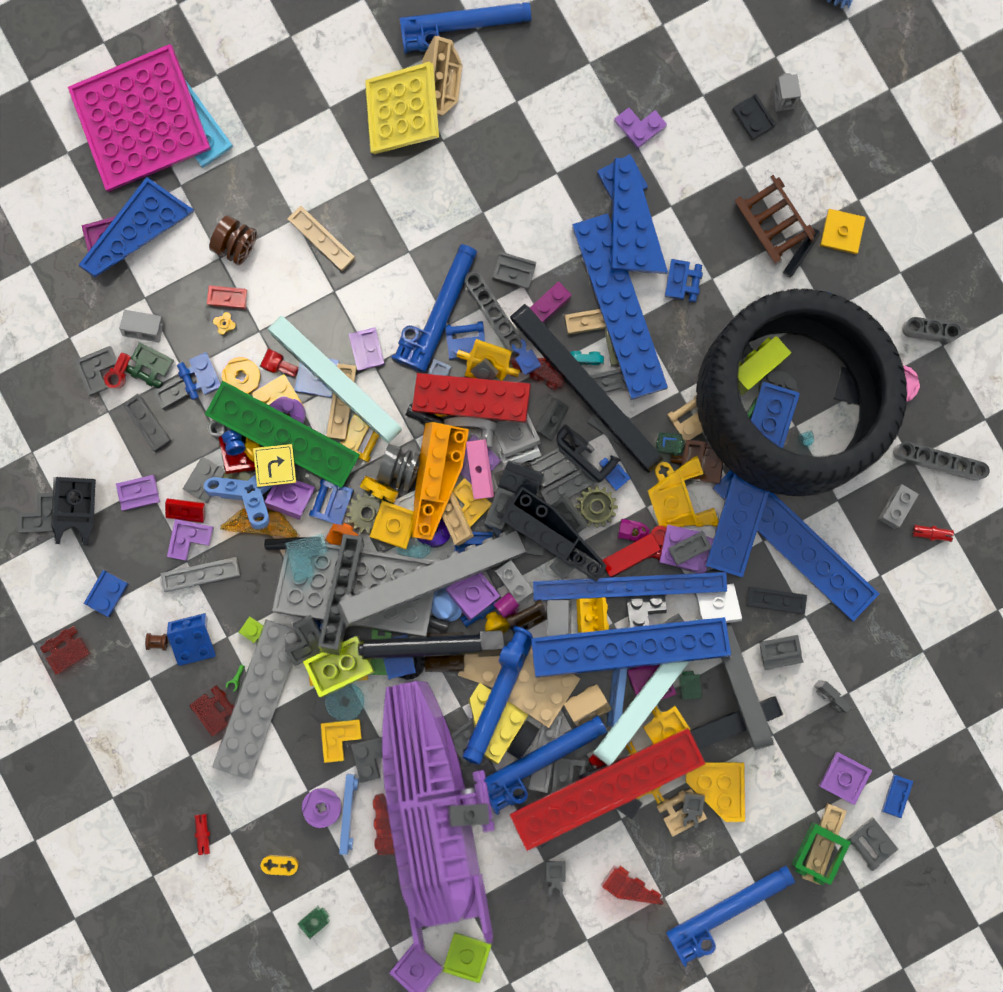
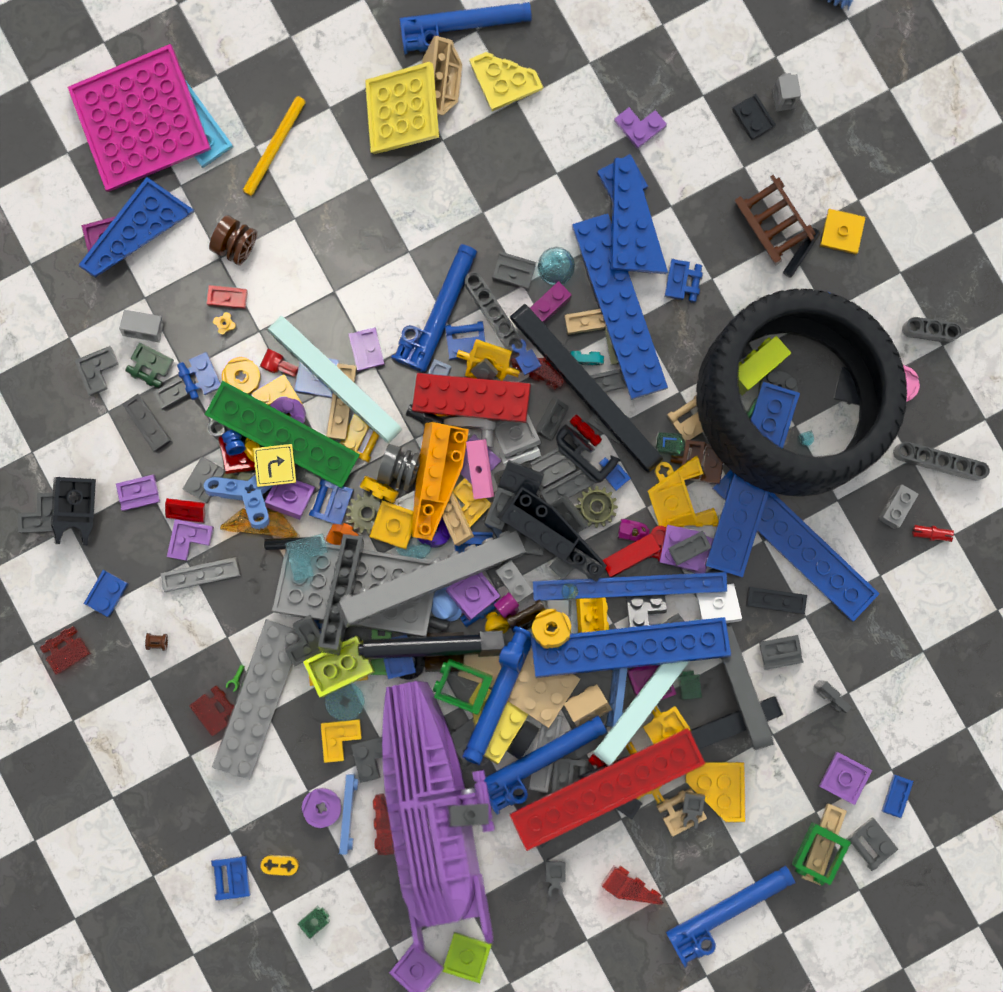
(119, 370): red axle -> none
(190, 639): blue bracket -> none
(202, 834): red pin -> none
(237, 878): none -> blue plate
(251, 629): lime plate -> none
(274, 146): none -> yellow axle
(321, 238): tan plate -> none
(476, 706): none -> green window
(503, 80): none -> light yellow plate
(556, 265): none -> clear light blue cylinder
(556, 619): none -> yellow plate
(569, 591): none -> clear light blue hinge
(585, 430): none -> red axle

